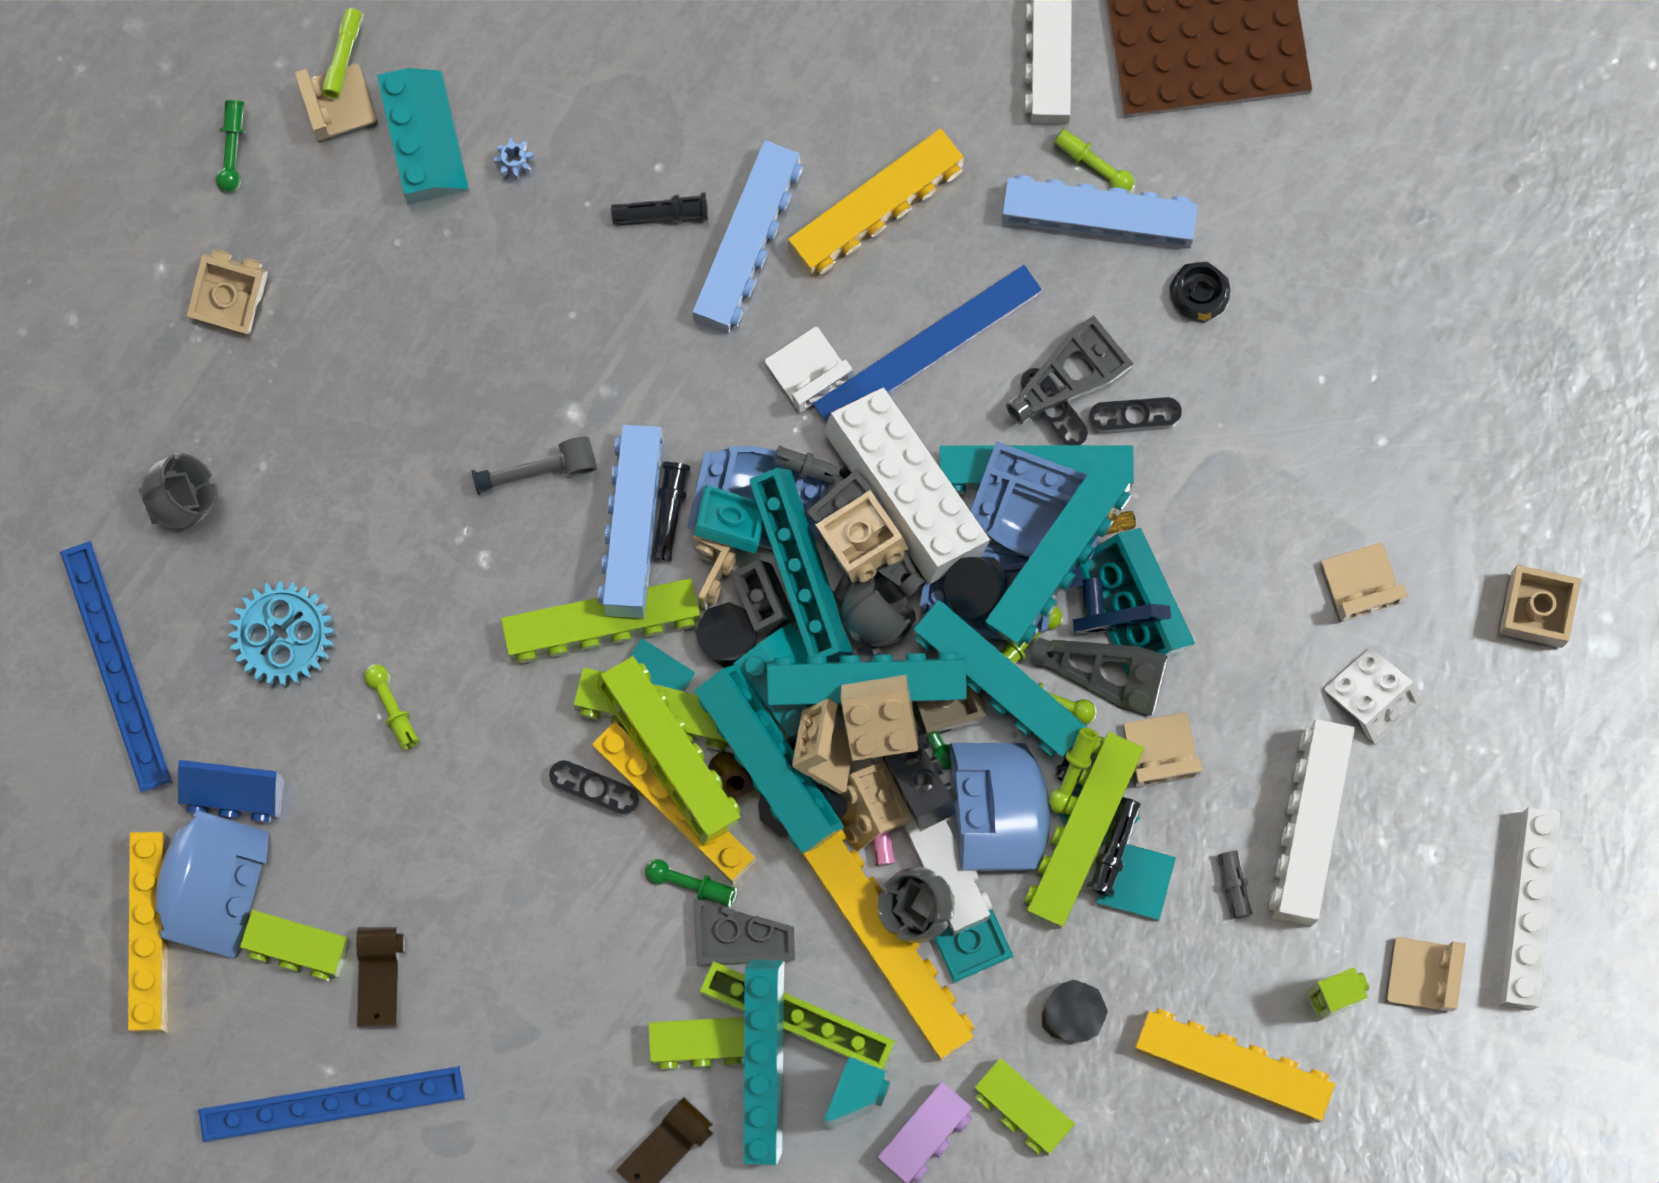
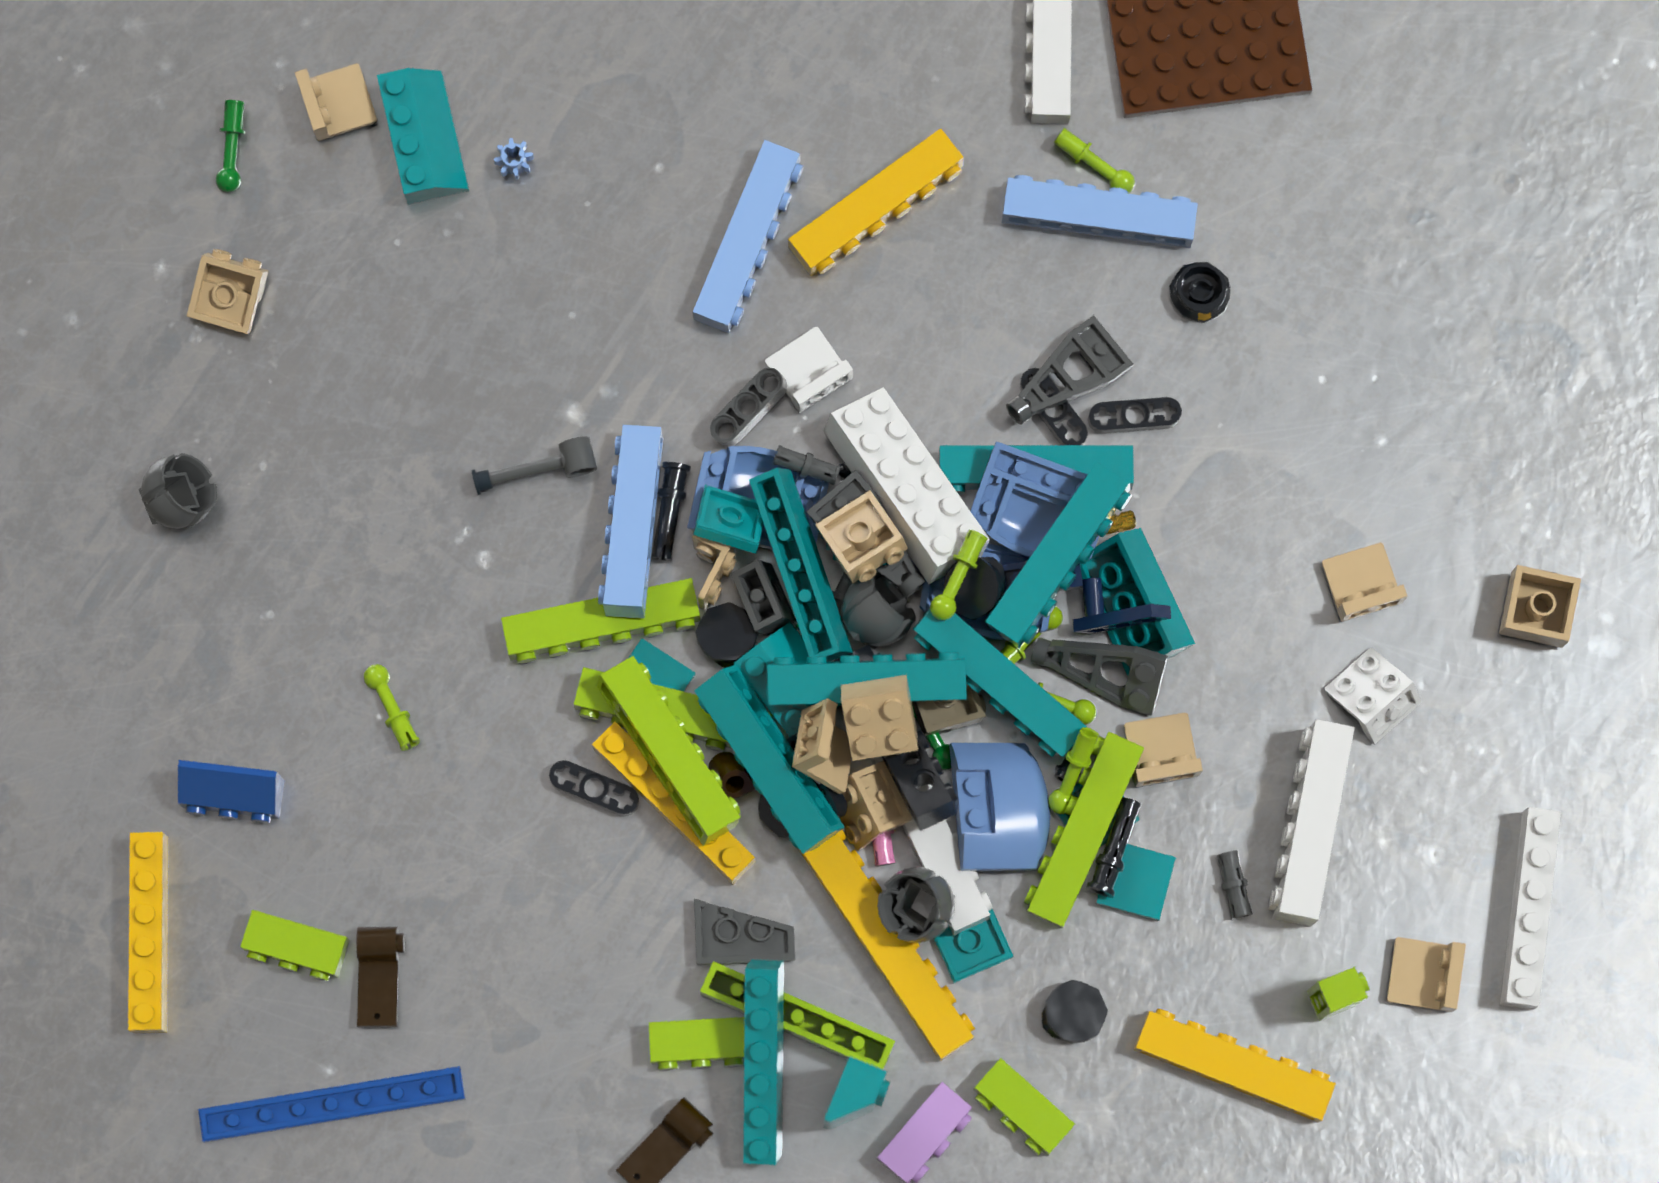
(116, 667): blue tile -> none
(210, 883): medium blue slope -> none
(260, 615): medium azure gear -> none
(337, 70): lime piece -> none
(659, 872): green pin -> none
(674, 208): black pin -> none
(751, 391): none -> dark grey beam
(935, 341): blue tile -> none
(943, 605): none -> lime pin

